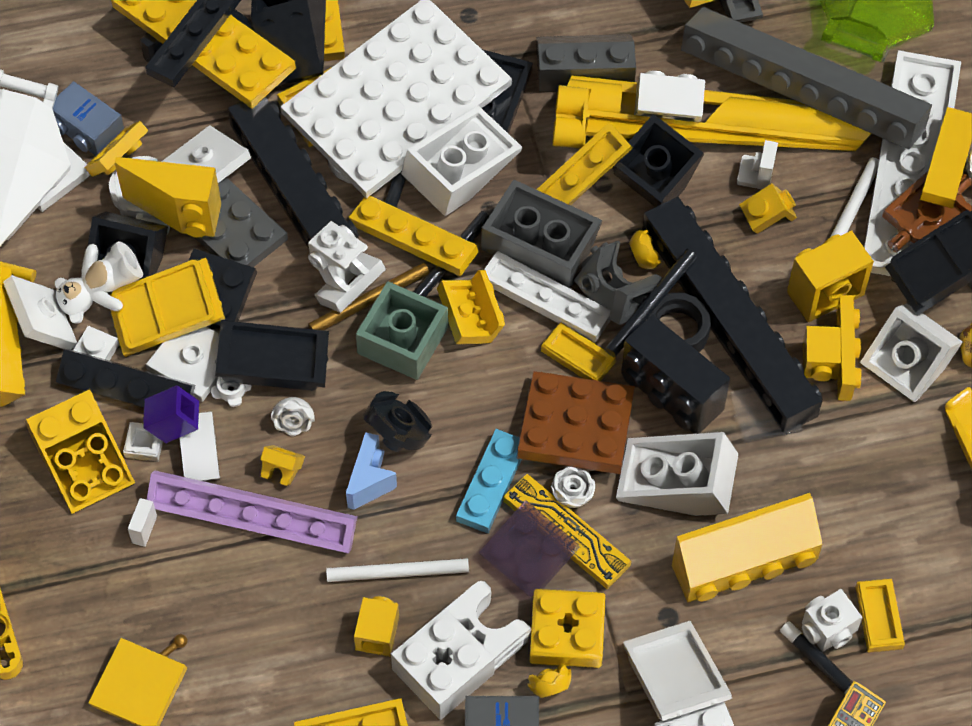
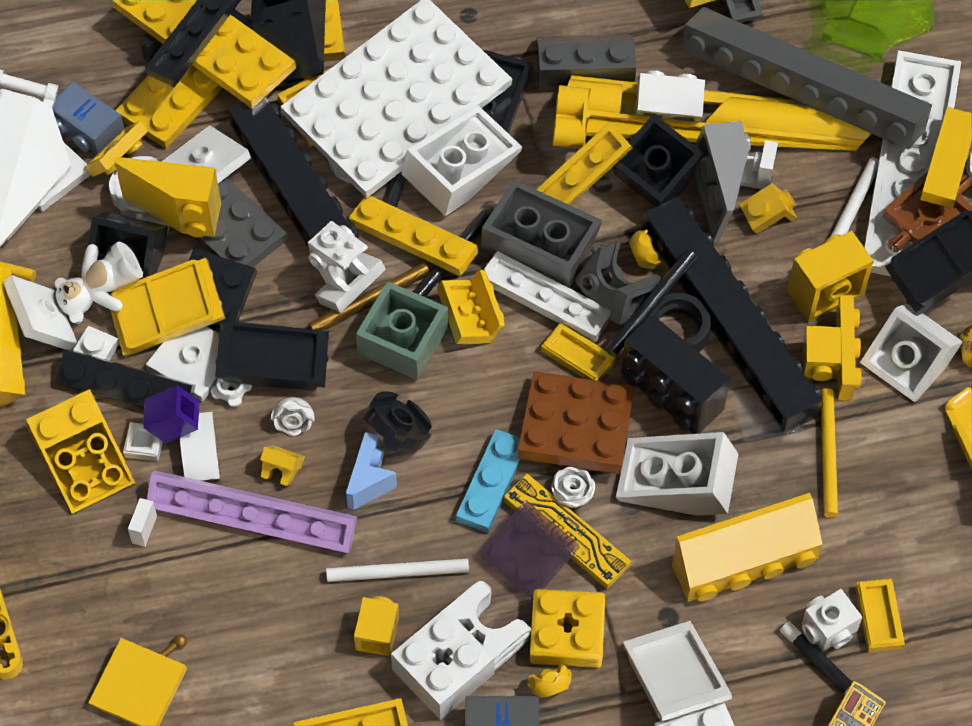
(168, 109): none -> yellow plate
(720, 172): none -> light grey slope
(829, 454): none -> yellow bar

